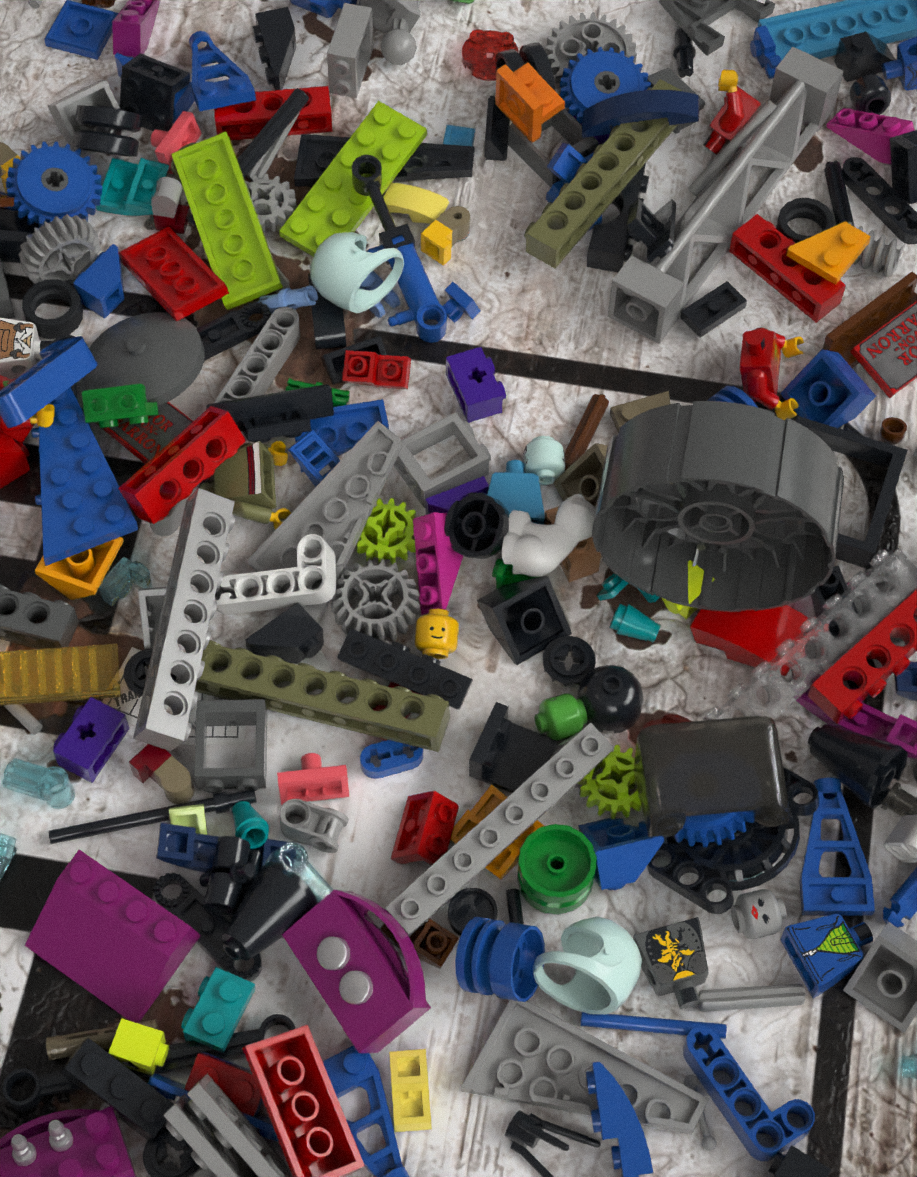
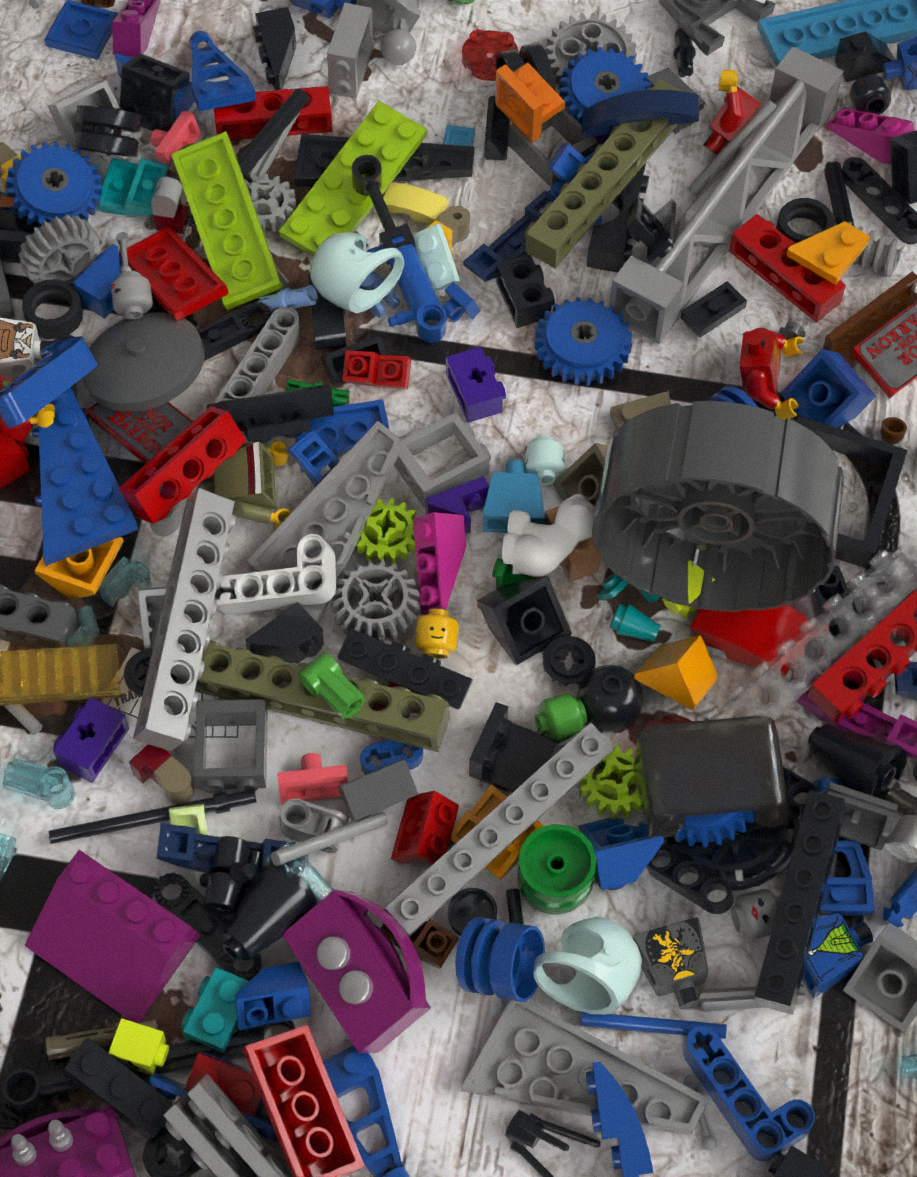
(89, 628): none -> clear light blue arm
(118, 403): green bracket -> none
(122, 239): none -> light grey hinge
(131, 295): none -> light grey head
(249, 824): teal cone -> none
(273, 997): none -> blue slope
(325, 679): none -> bright green piece
(329, 838): none -> light grey bar
(378, 790): none -> dark grey hinge
(410, 1090): light yellow slope -> none
(436, 257): none -> light aqua plate
(477, 525): black cylinder -> none
(509, 245): none -> dark blue slope
(524, 290): none -> black brick
(583, 341): none -> blue gear
(585, 429): reddish brown axle -> none
(680, 671): none -> light orange slope
(764, 49): blue plate -> none
(792, 330): none -> dark grey piece
(800, 902): none -> black brick
(866, 818): none -> dark grey hinge

